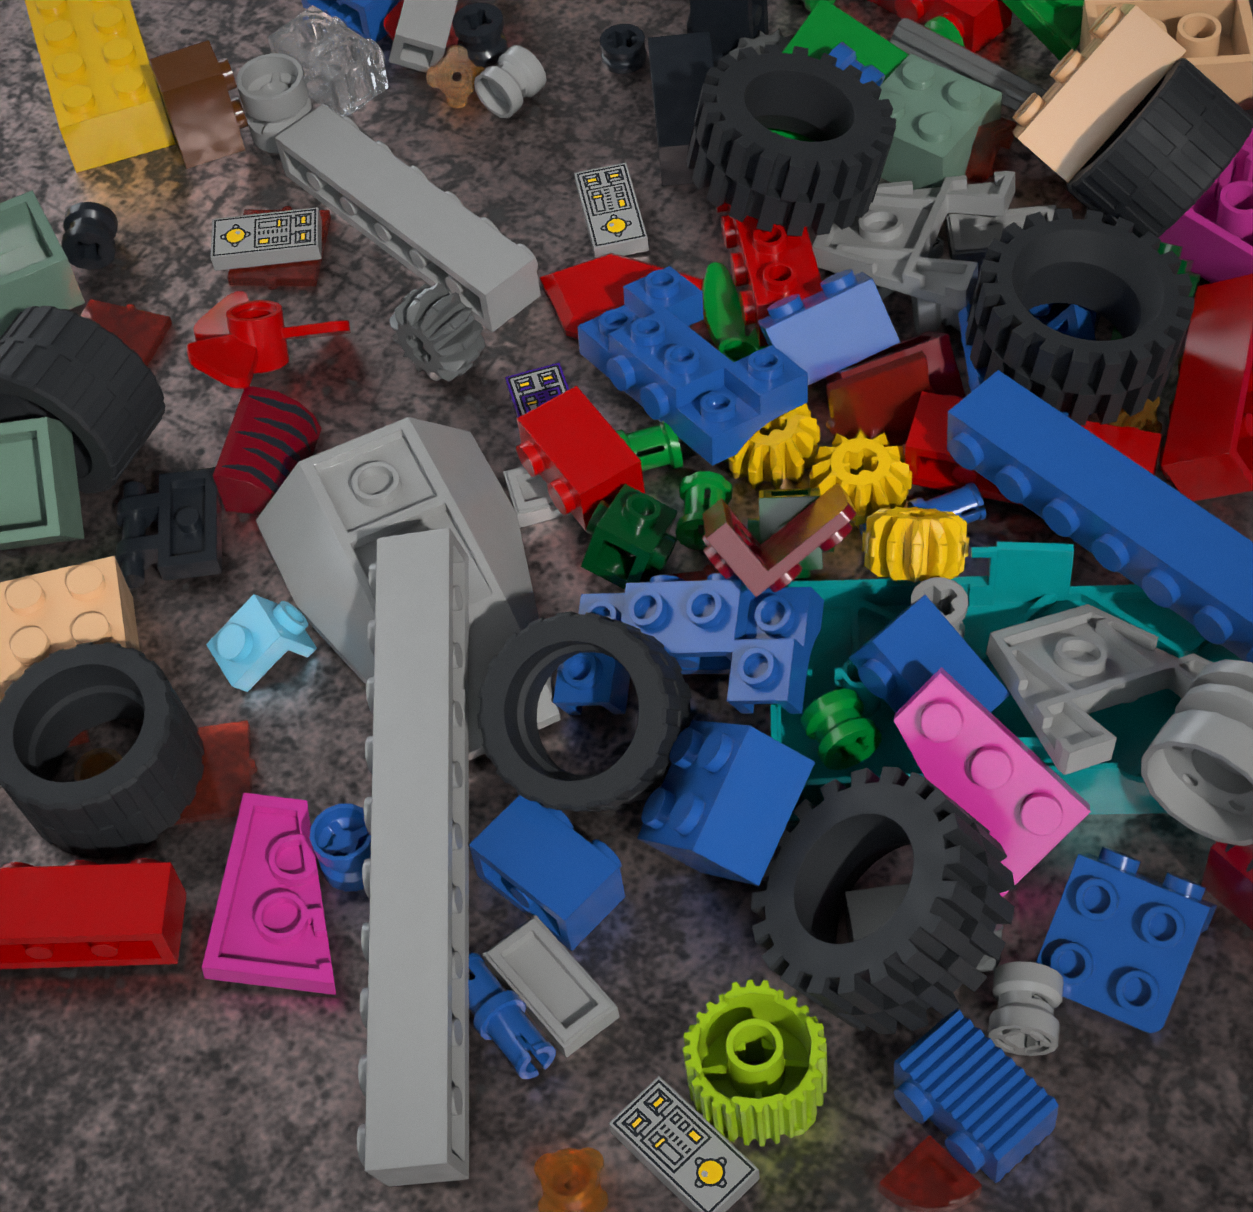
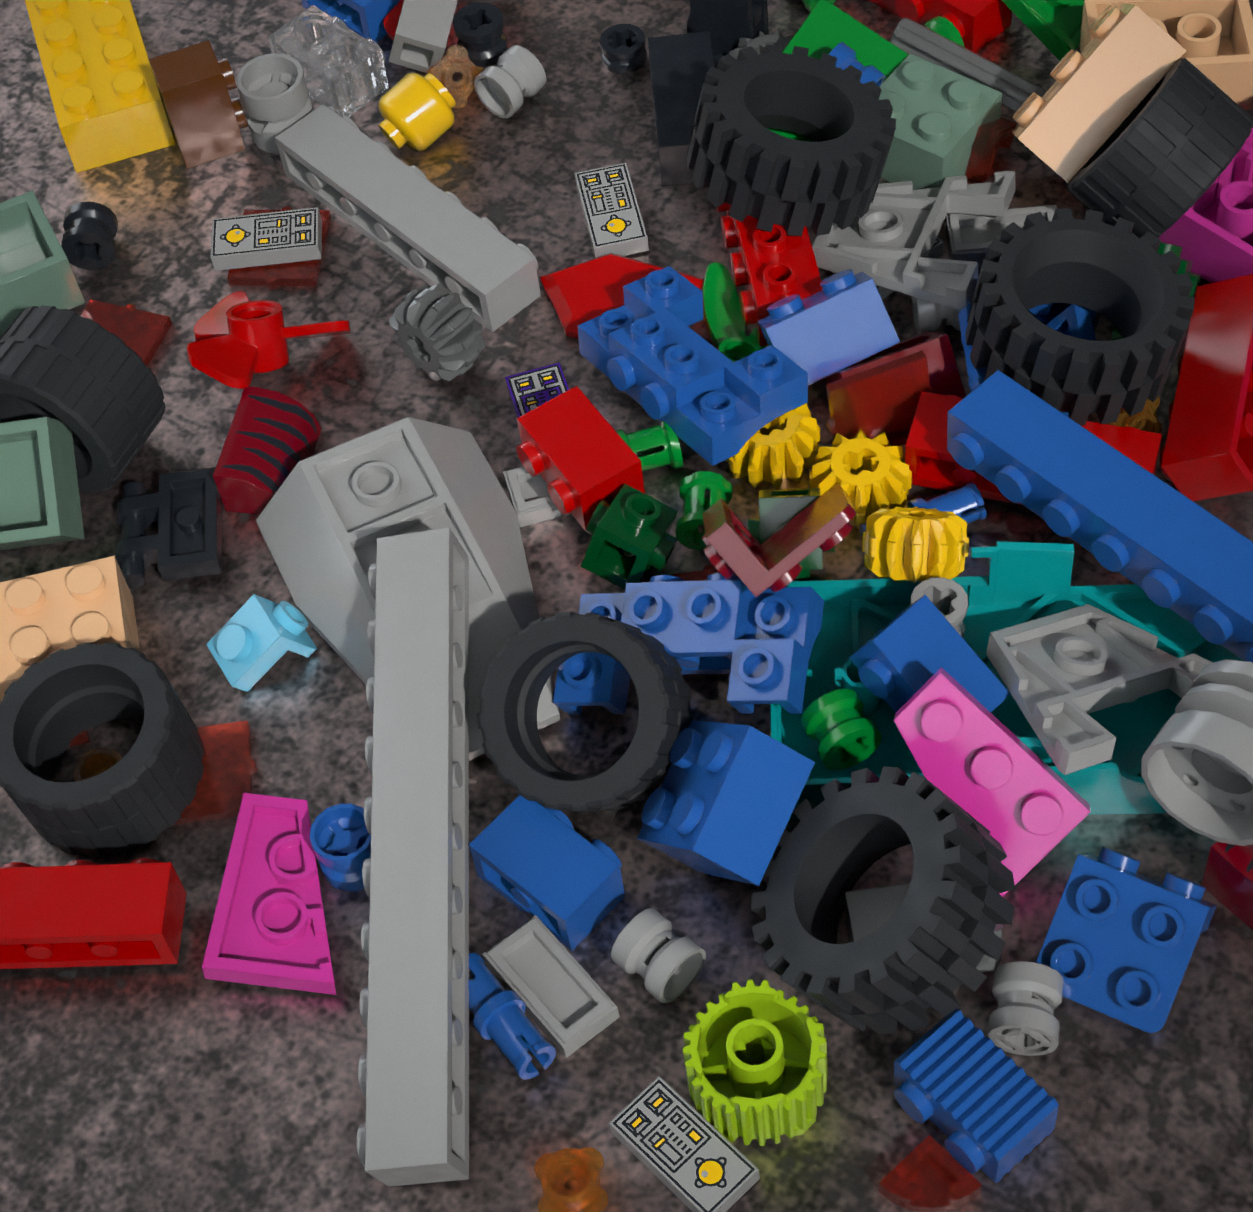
(416, 111): none -> yellow head
(658, 955): none -> light grey wheel

